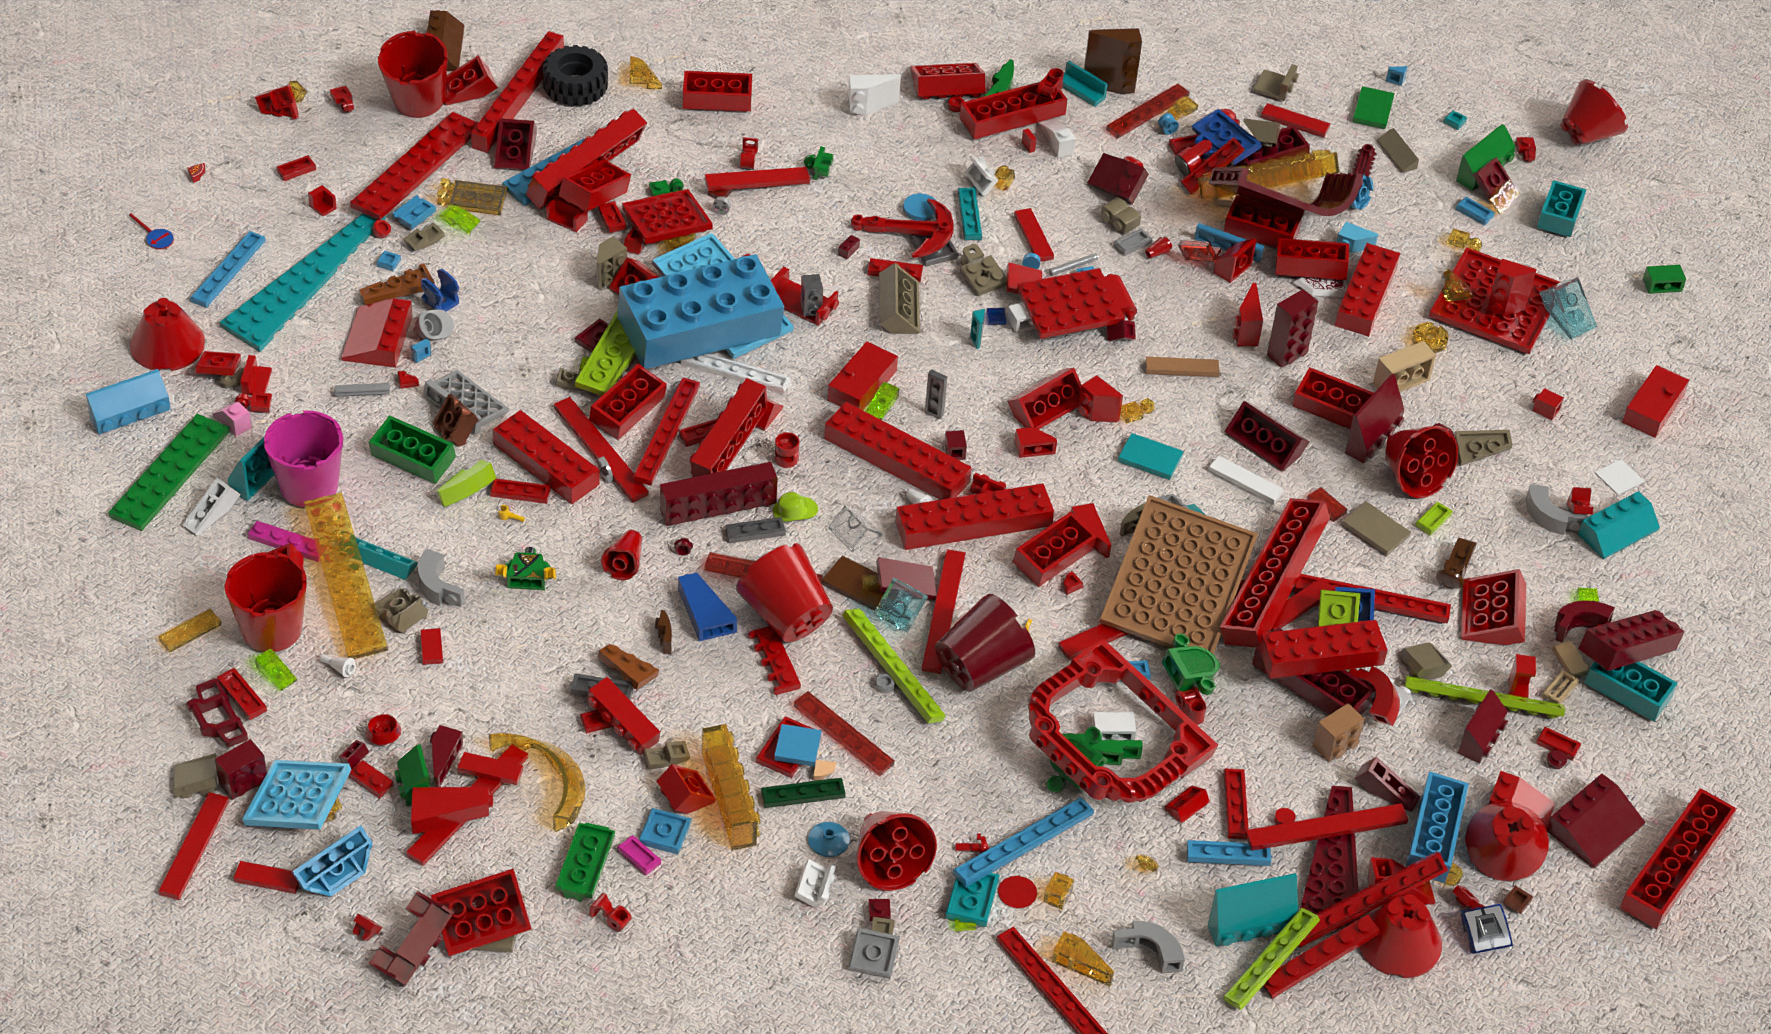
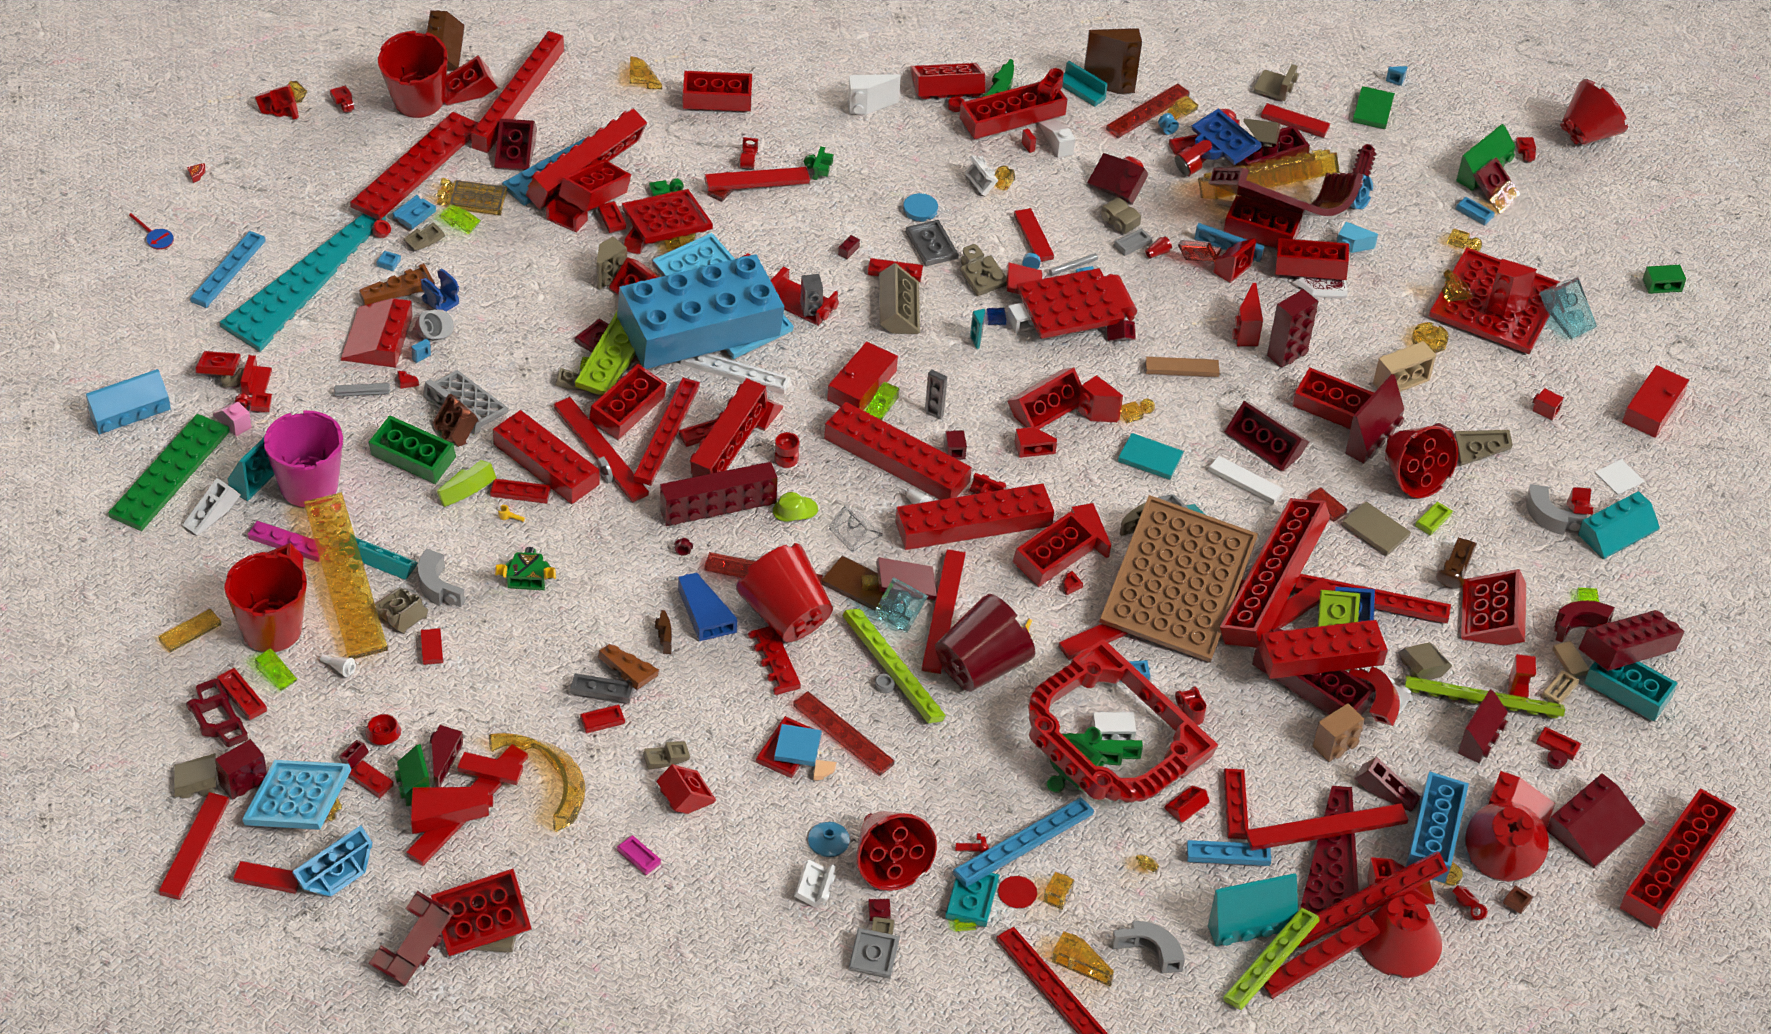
(166, 337): red cone -> none
(296, 168): red tile -> none
(322, 200): red panel -> none
(366, 924): red tile -> none
(578, 89): black tyre -> none
(585, 861): green brick -> none
(616, 917): red leg -> none
(623, 556): red cone -> none
(623, 715): red brick -> none
(665, 831): dark azure tile -> none
(721, 205): light grey tile -> none
(730, 787): clear yellow brick -> none
(755, 530): flat silver tile -> none
(803, 792): dark green tile -> none
(939, 230): red piece -> none
(969, 214): teal tile -> none
(1190, 666): green piece -> none
(1220, 158): red tile -> none
(1284, 815): red tile -> none
(1367, 289): red brick -> none
(1398, 150): dark tan slope -> none
(1455, 120): teal tile -> none
(1486, 928): slope -> none
(1561, 208): teal brick -> none

